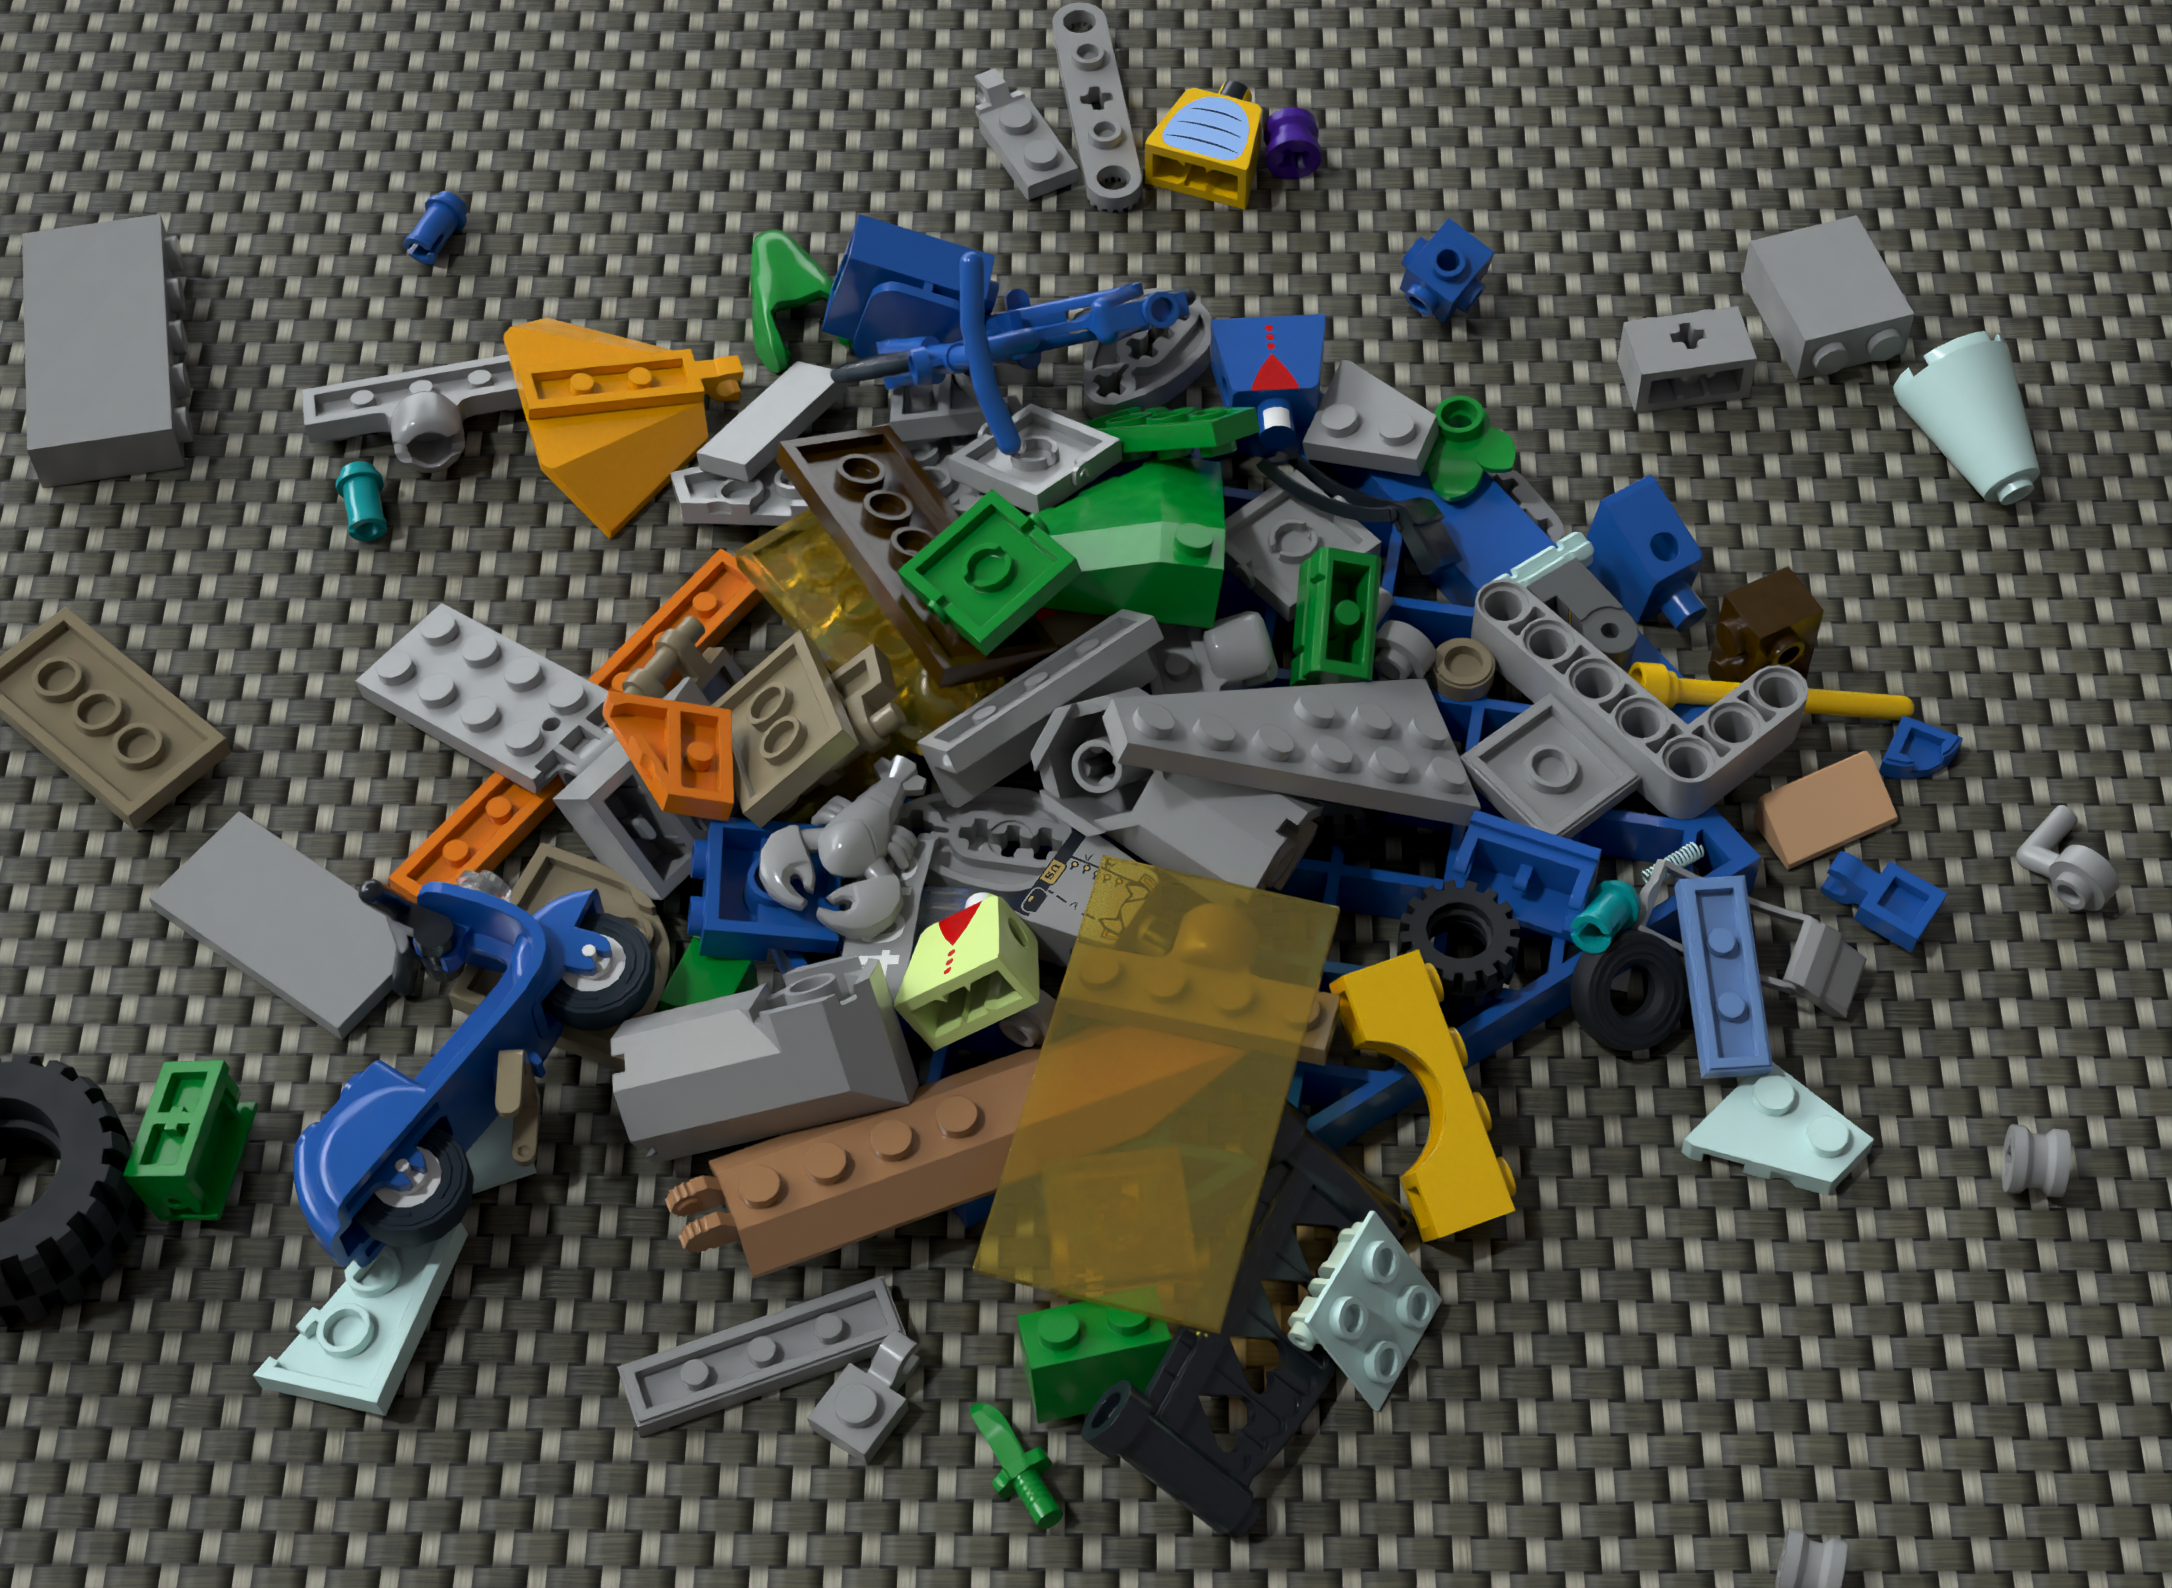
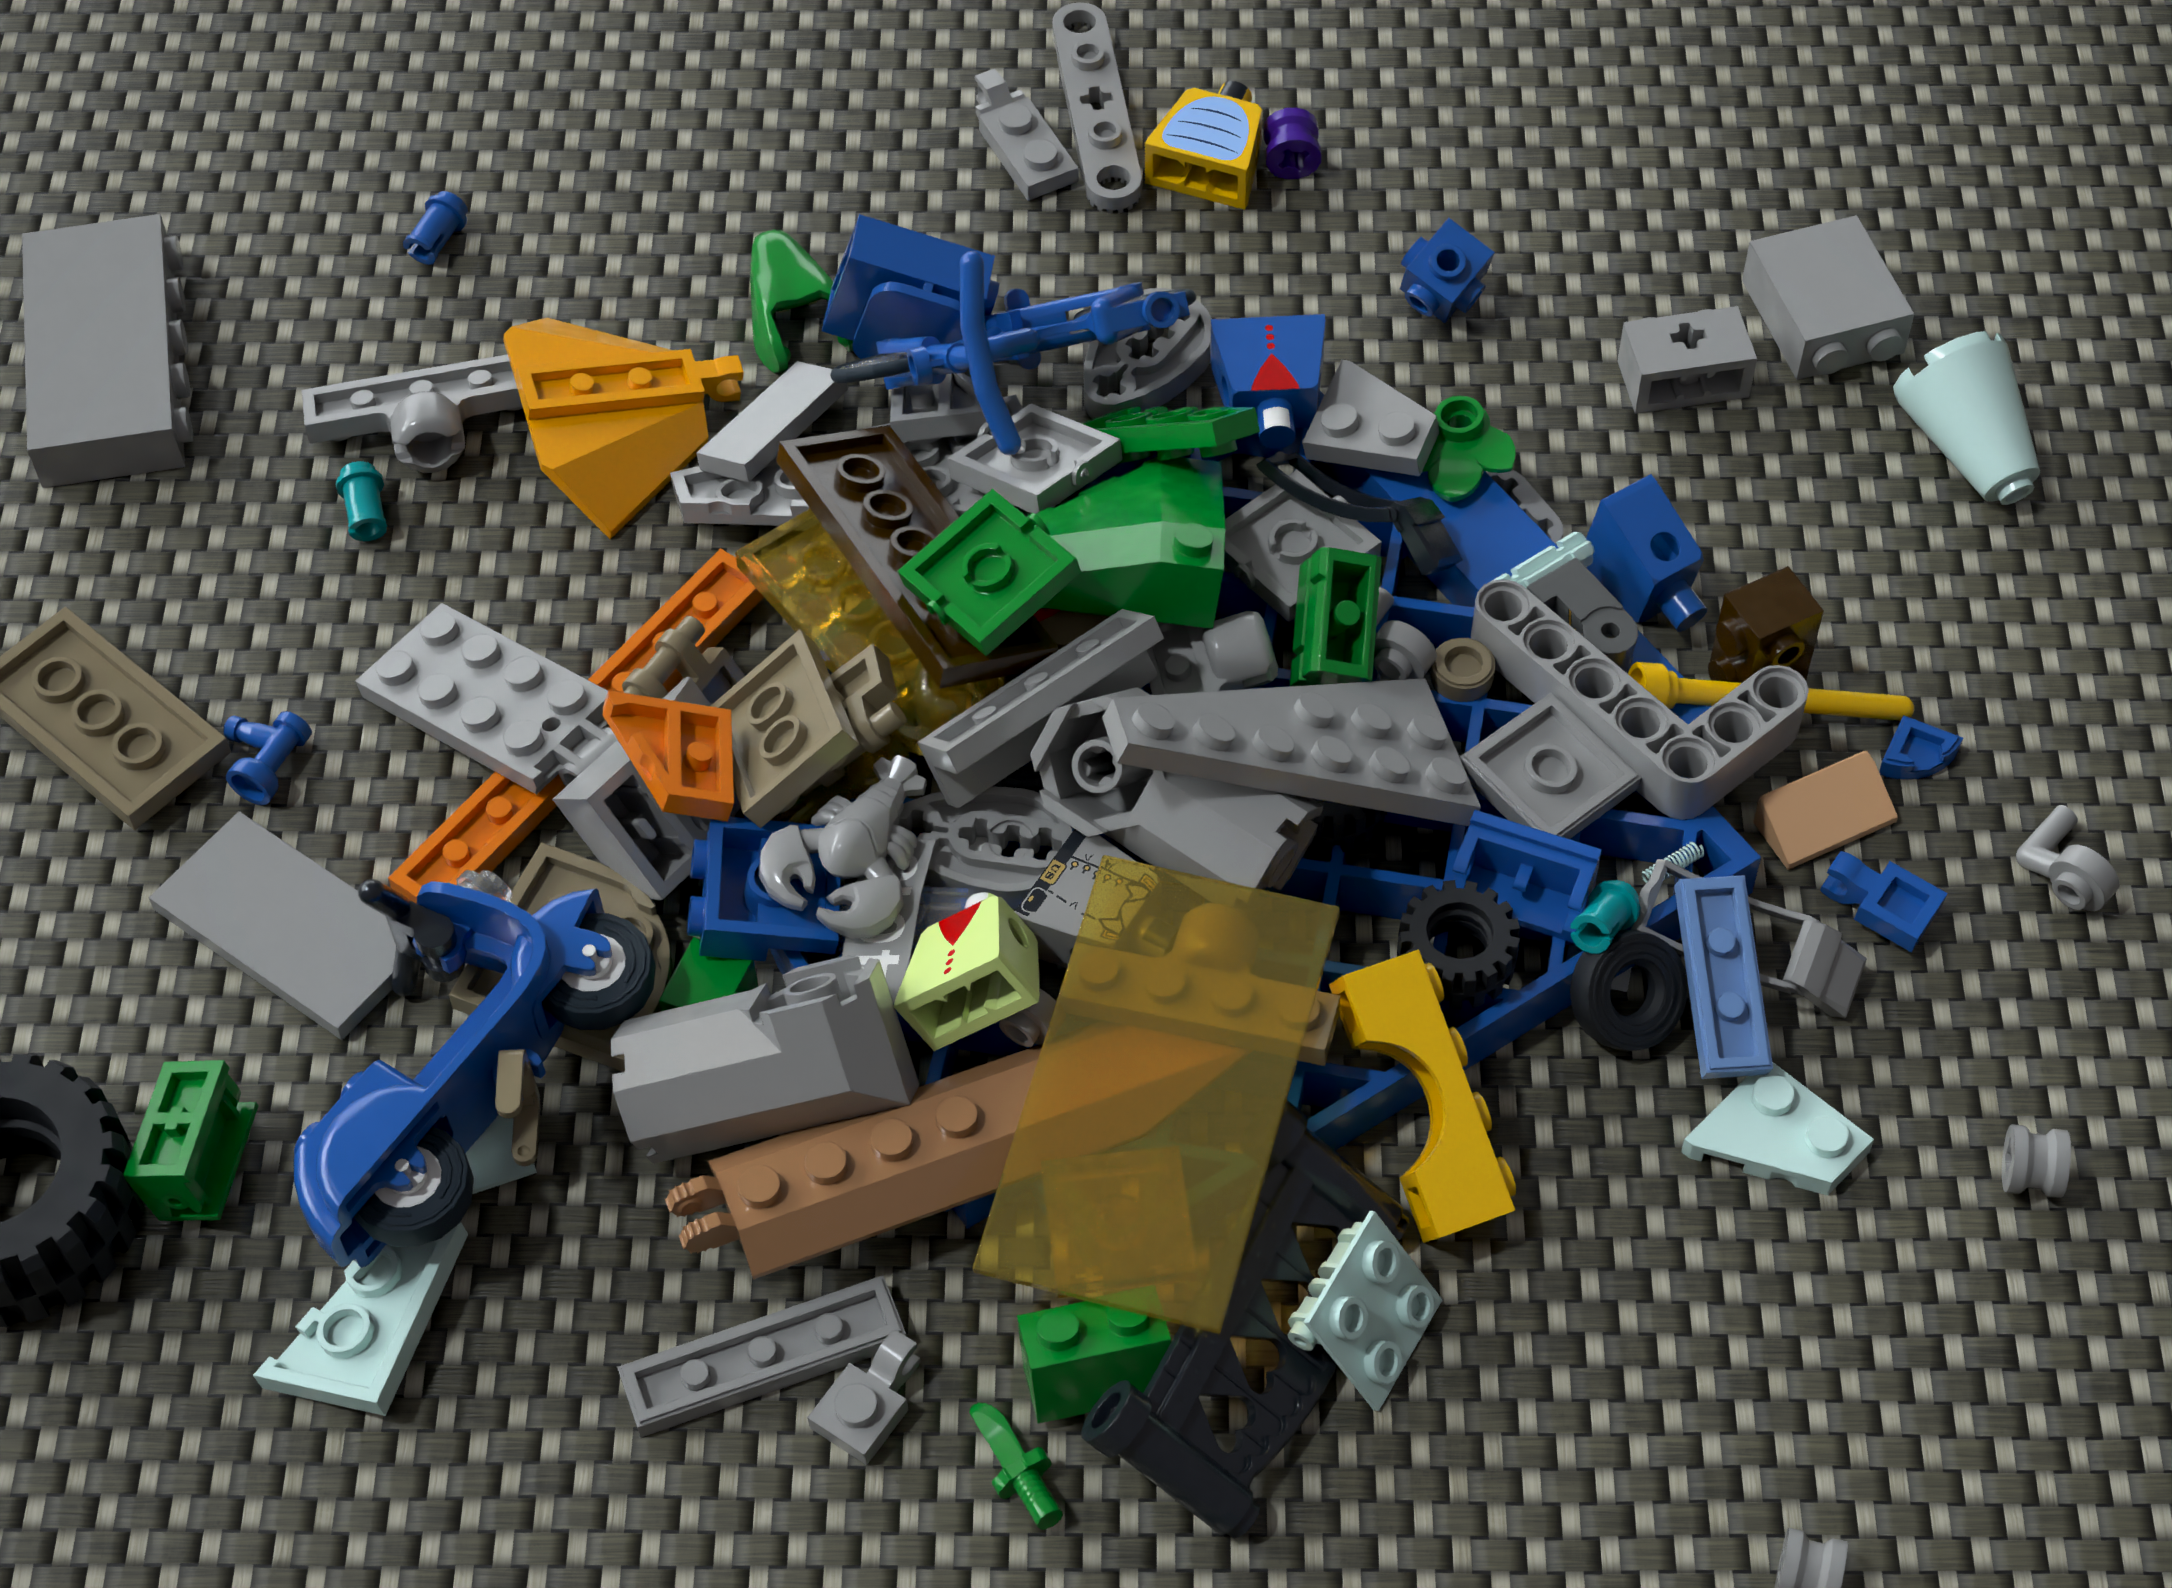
(256, 777): none -> blue piece

